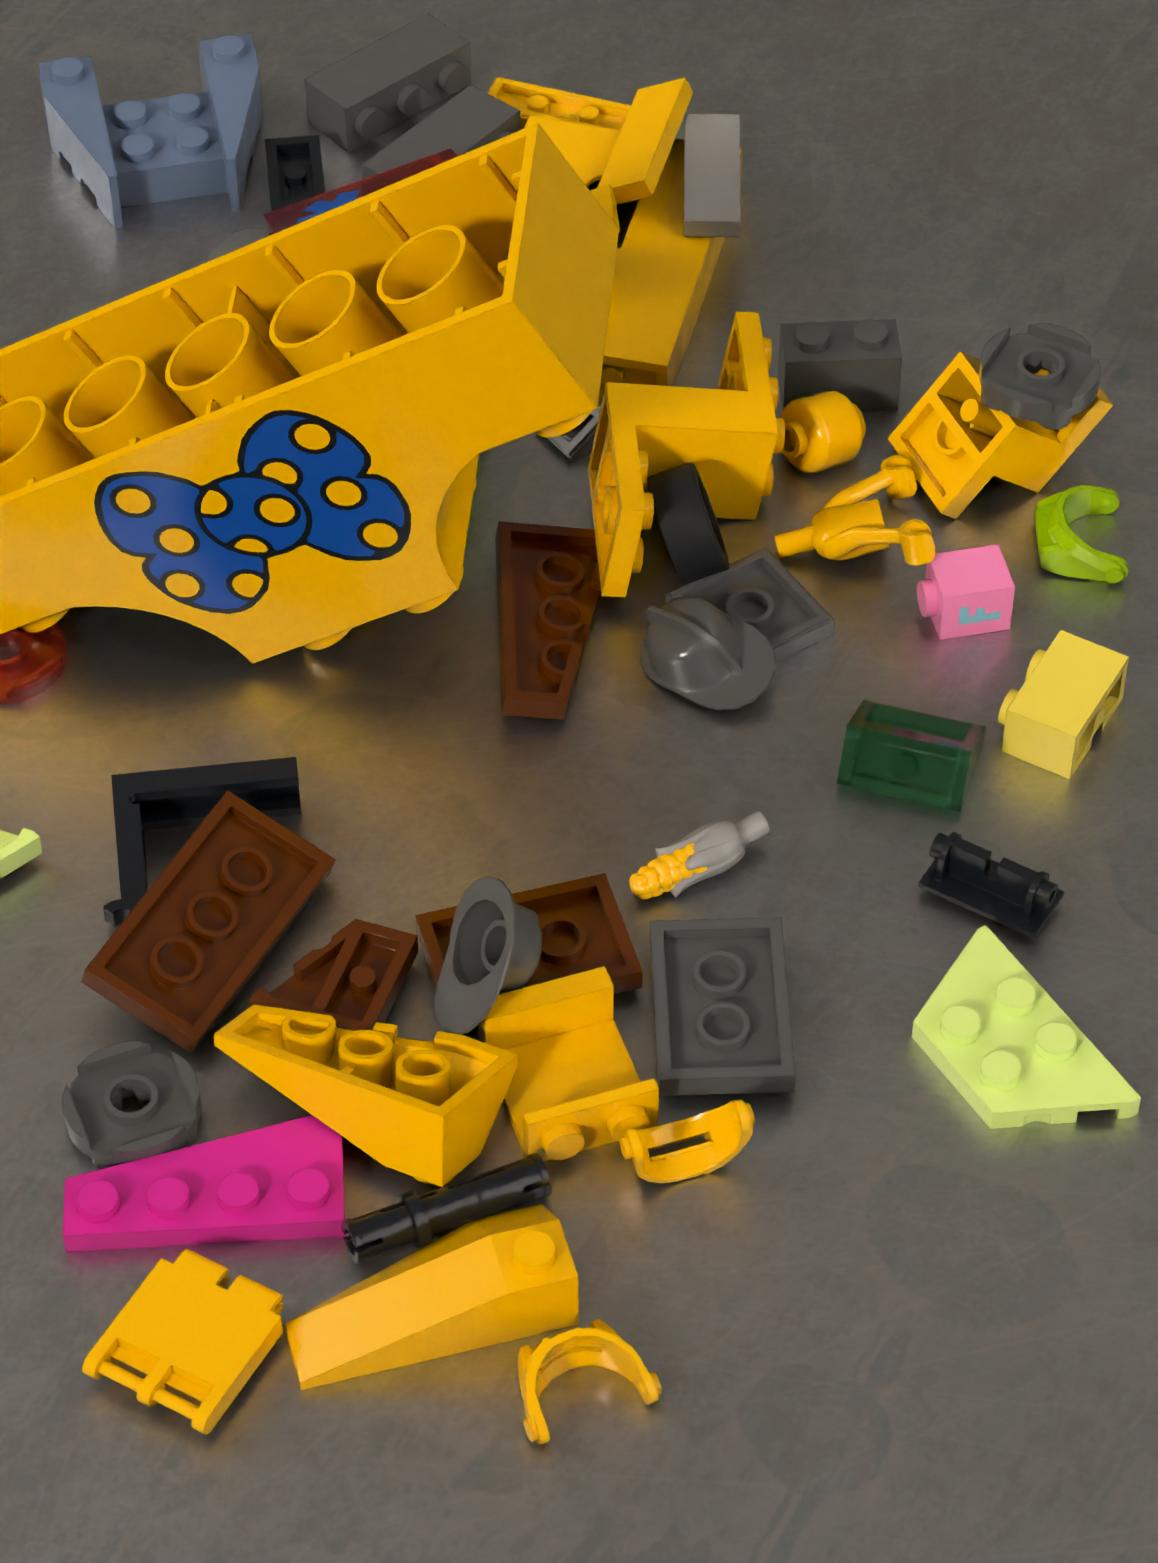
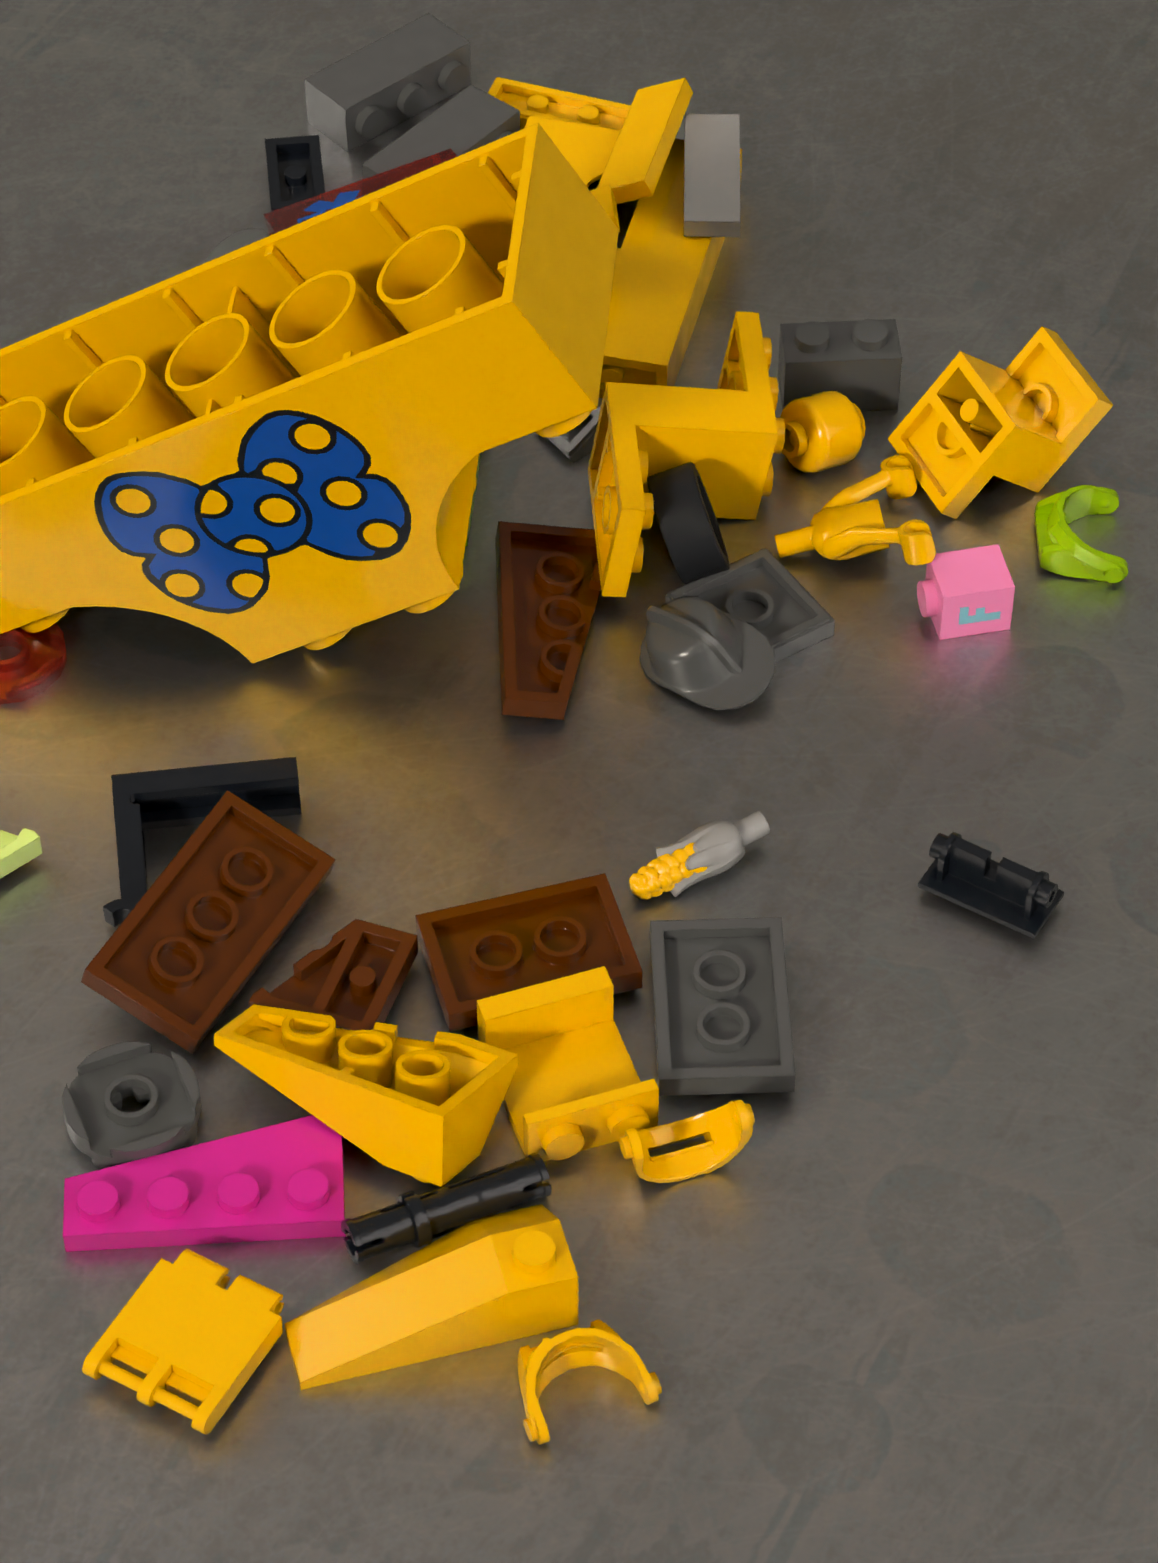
(158, 145): sand blue wedge -> none
(489, 953): dark grey piece -> none
(910, 755): clear green tile -> none
(1013, 1044): yellowish green wing -> none
(1051, 400): dark grey plate -> none
(1062, 703): light yellow brick -> none

